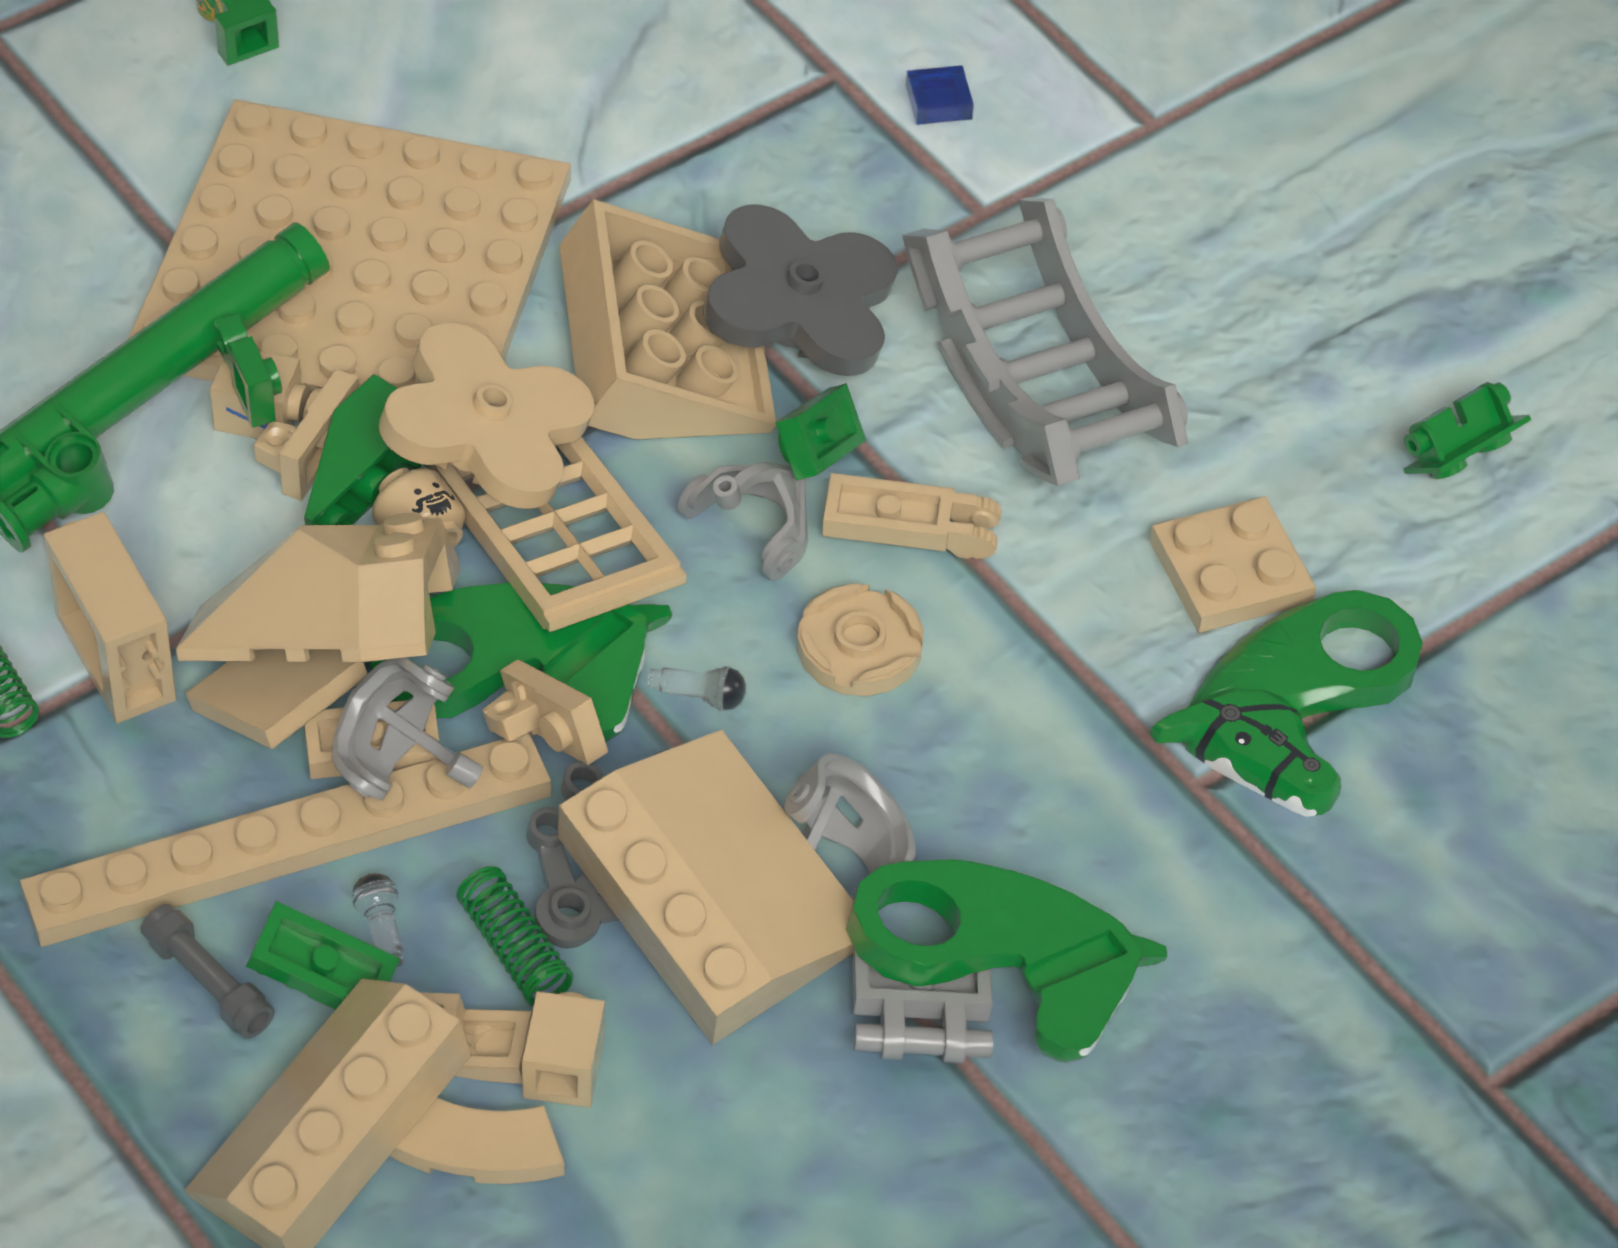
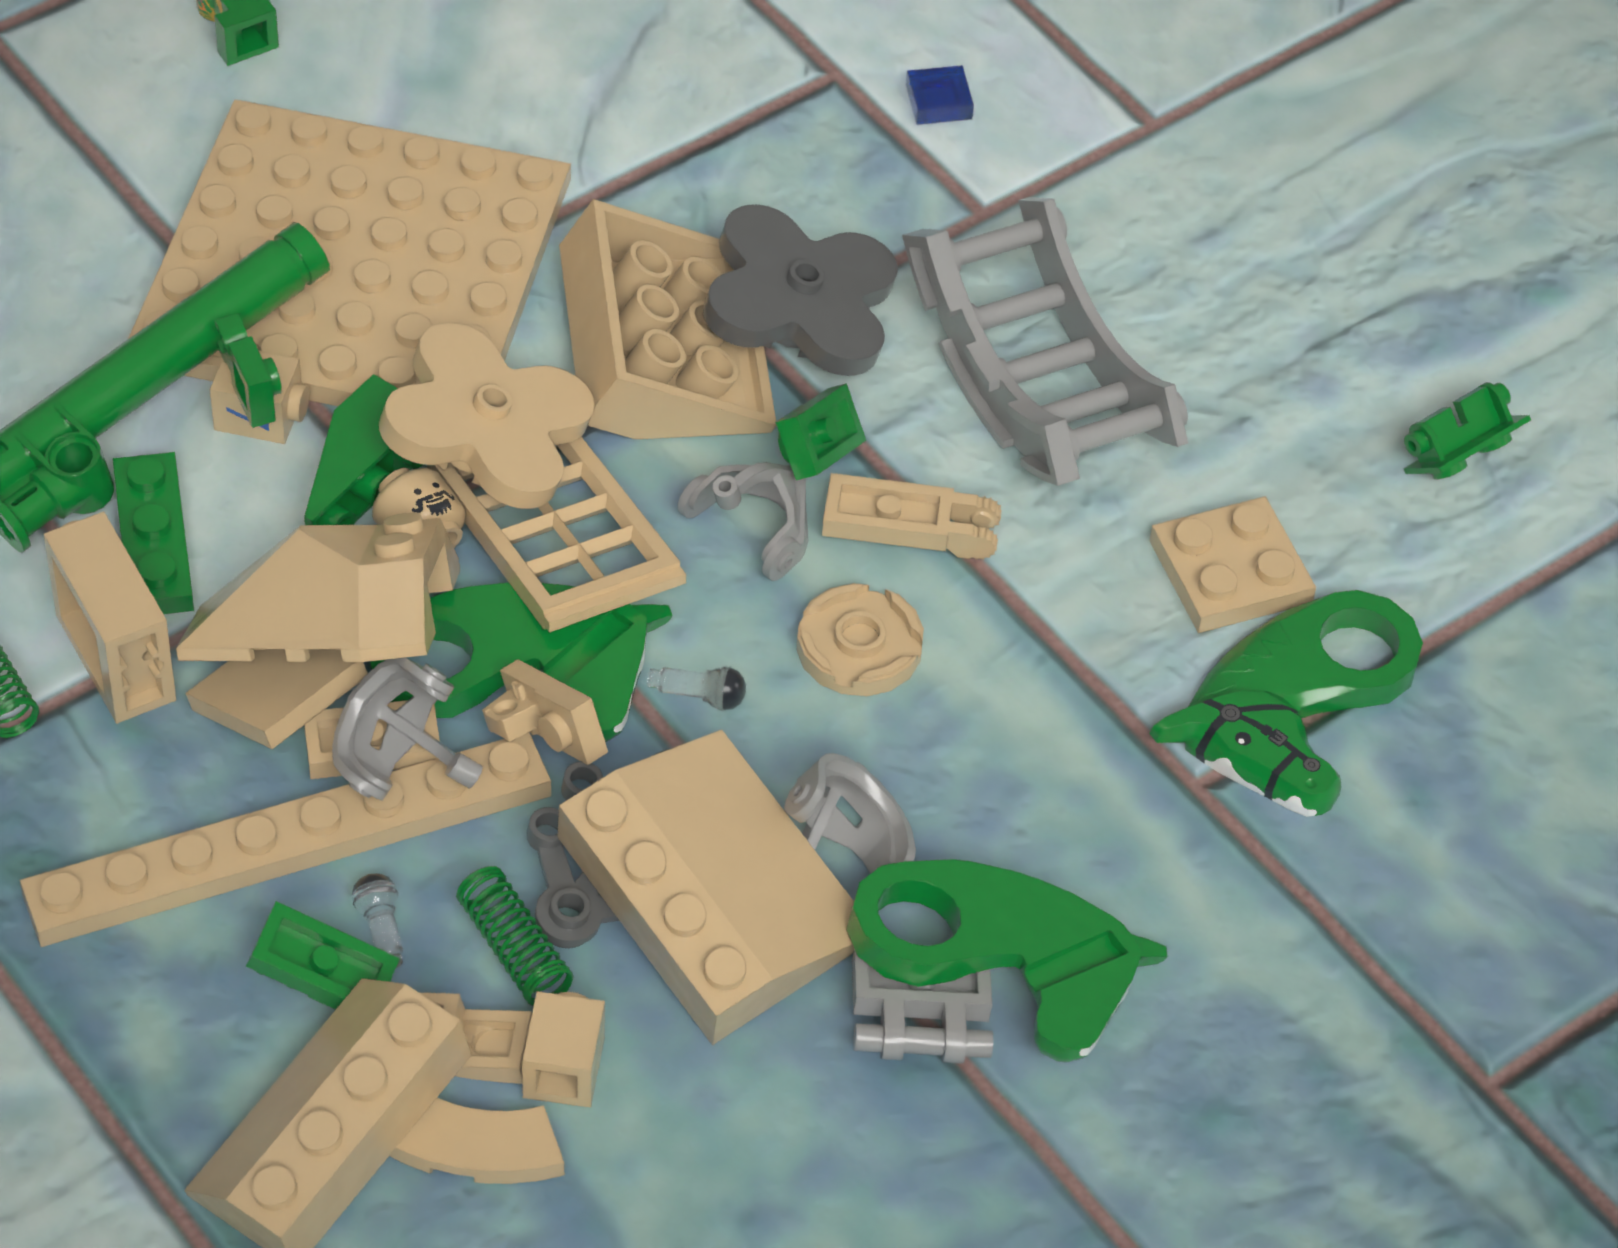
(155, 527): none -> green plate
(240, 1005): dark grey bar -> none
(298, 449): tan hinge -> none

